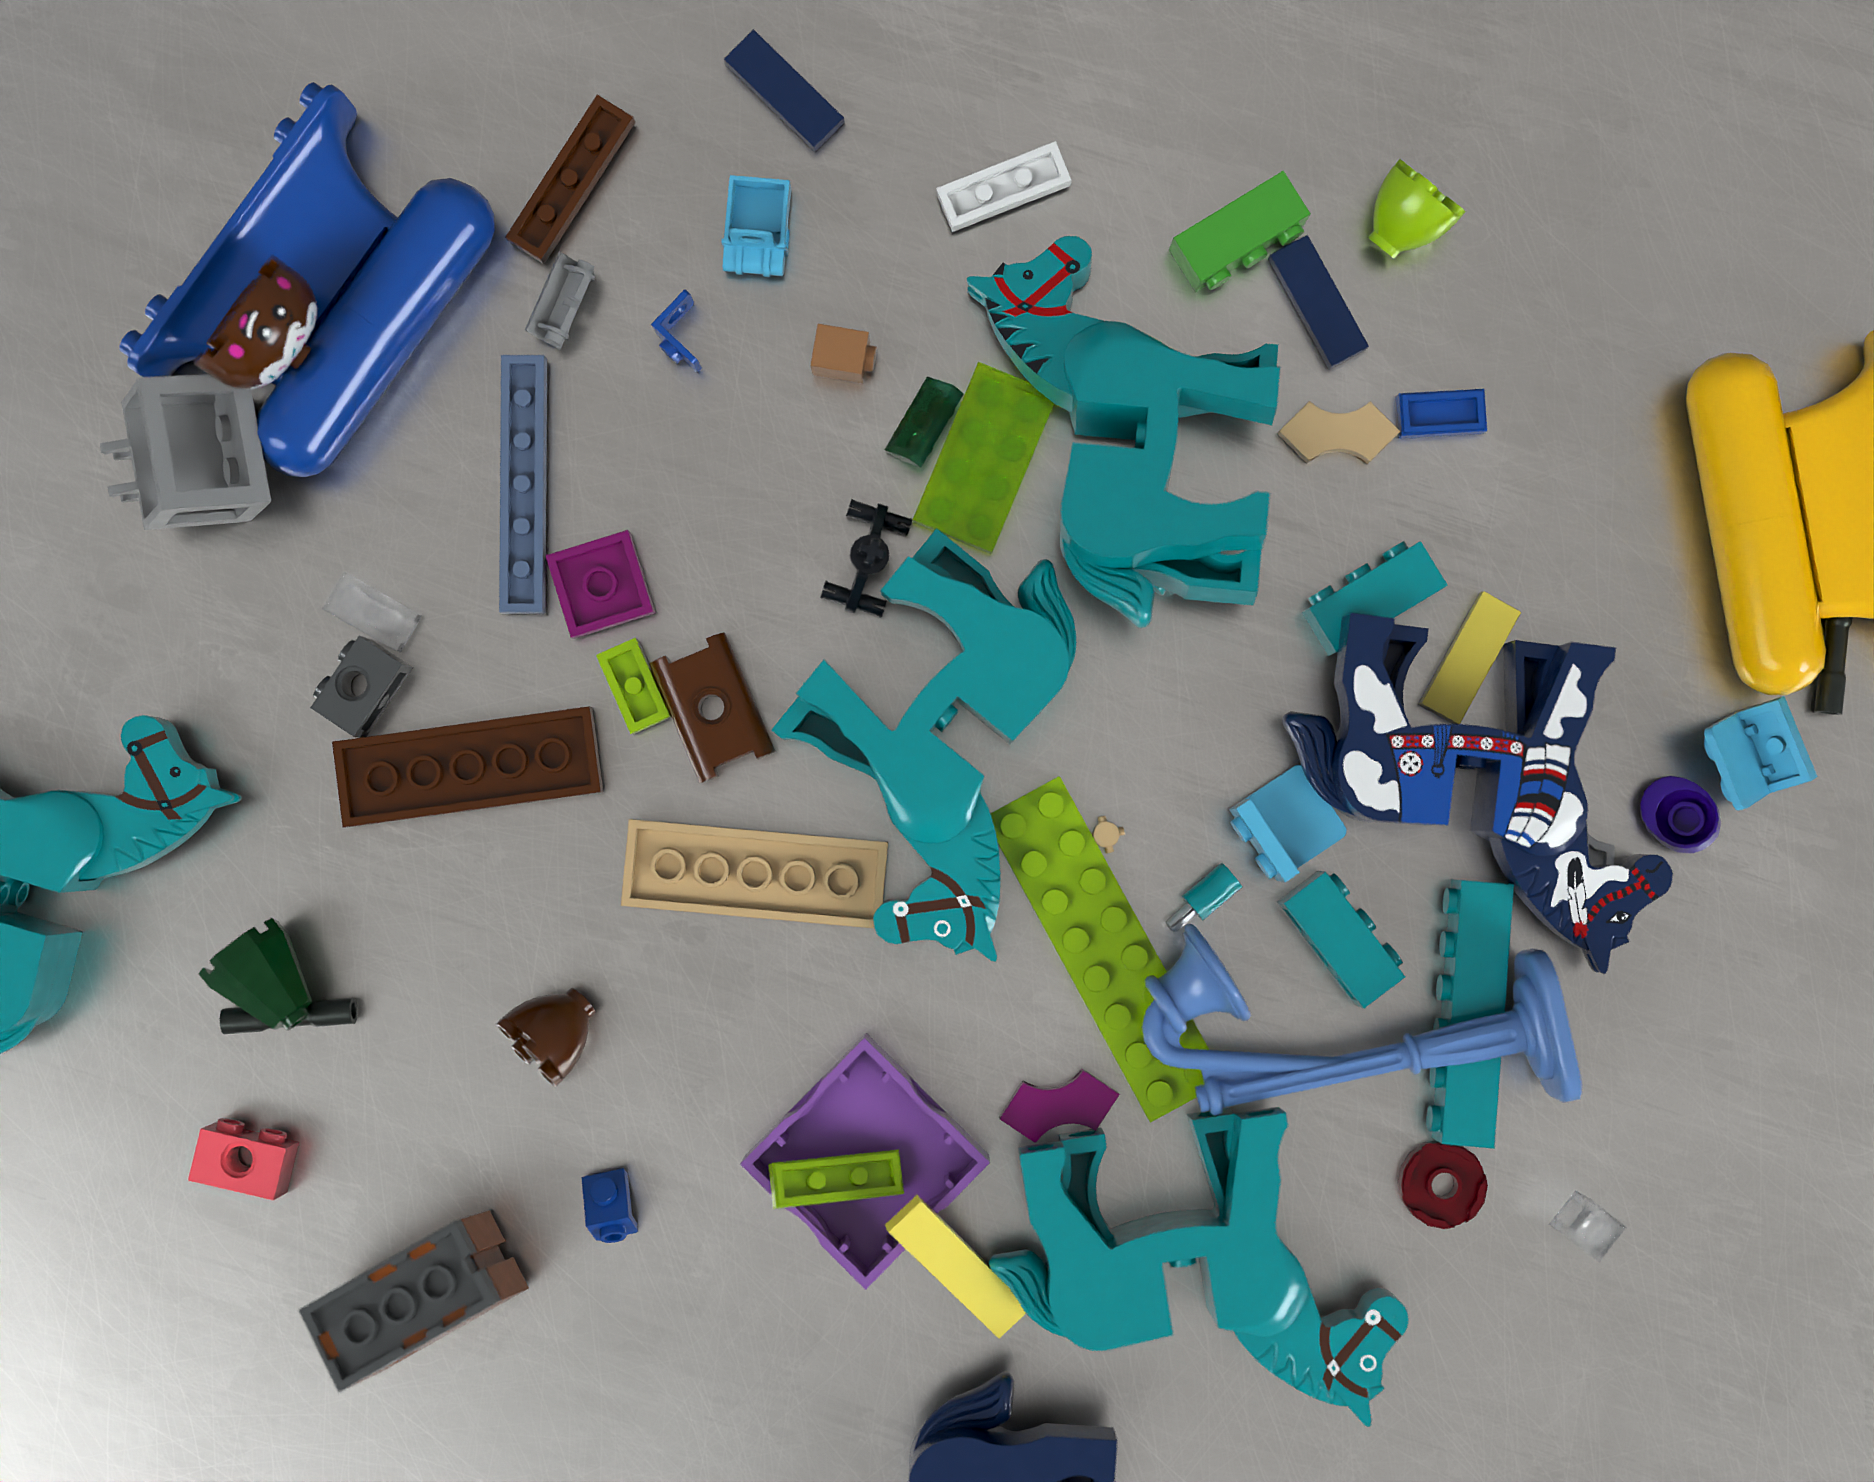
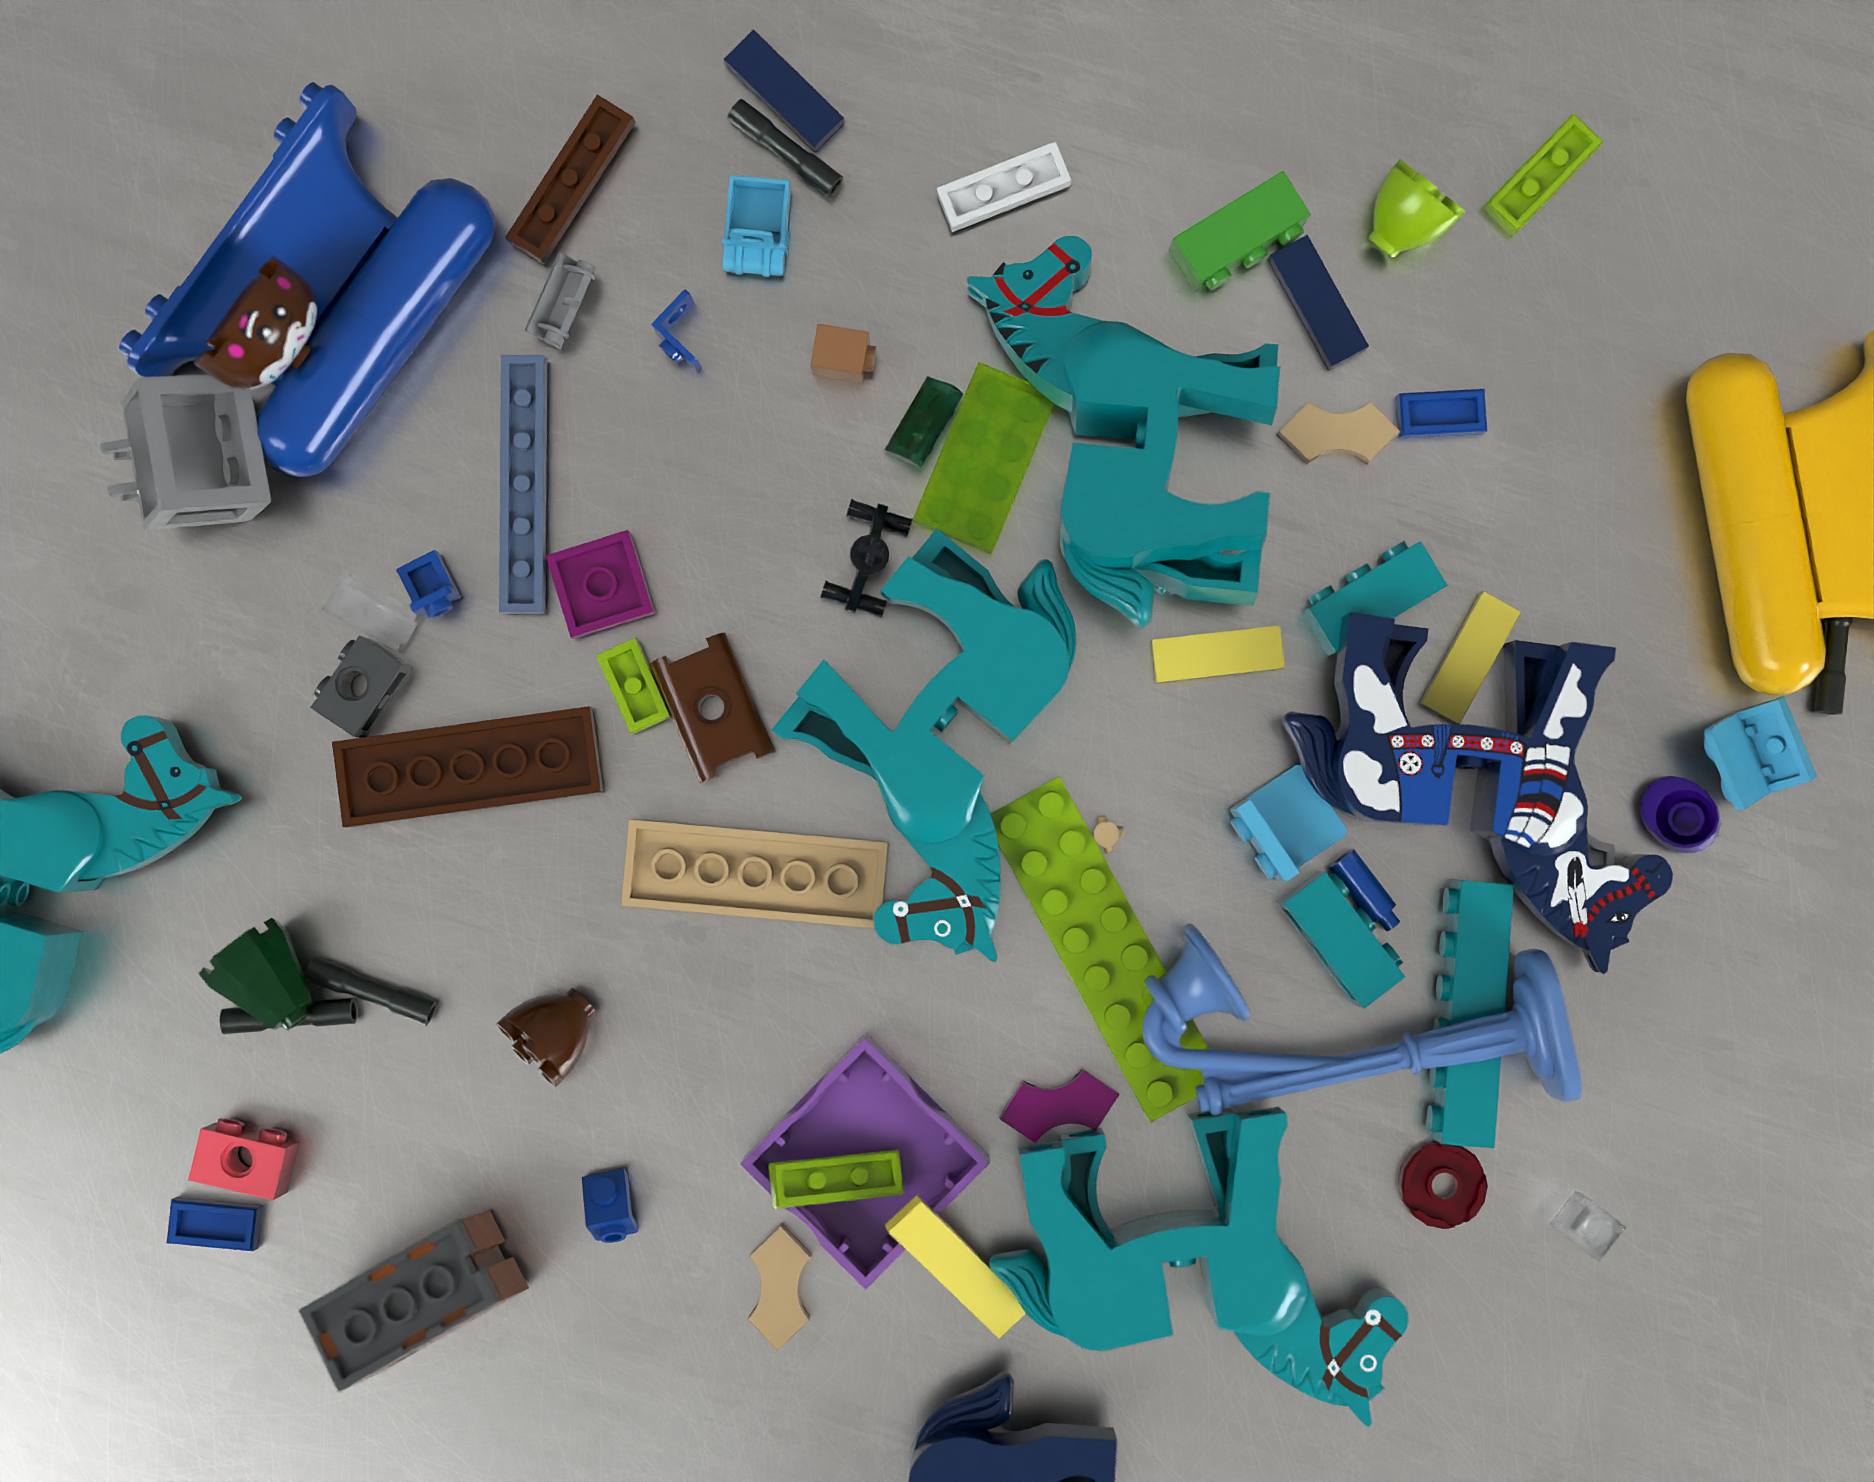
(214, 1224): none -> blue tile
(394, 999): none -> pearl dark grey piece
(428, 585): none -> blue bracket
(779, 1309): none -> tan tile
(805, 163): none -> pearl dark grey piece
(1206, 896): teal piece -> none
(1217, 654): none -> light yellow tile
(1365, 889): none -> blue cylinder
(1542, 174): none -> lime tile

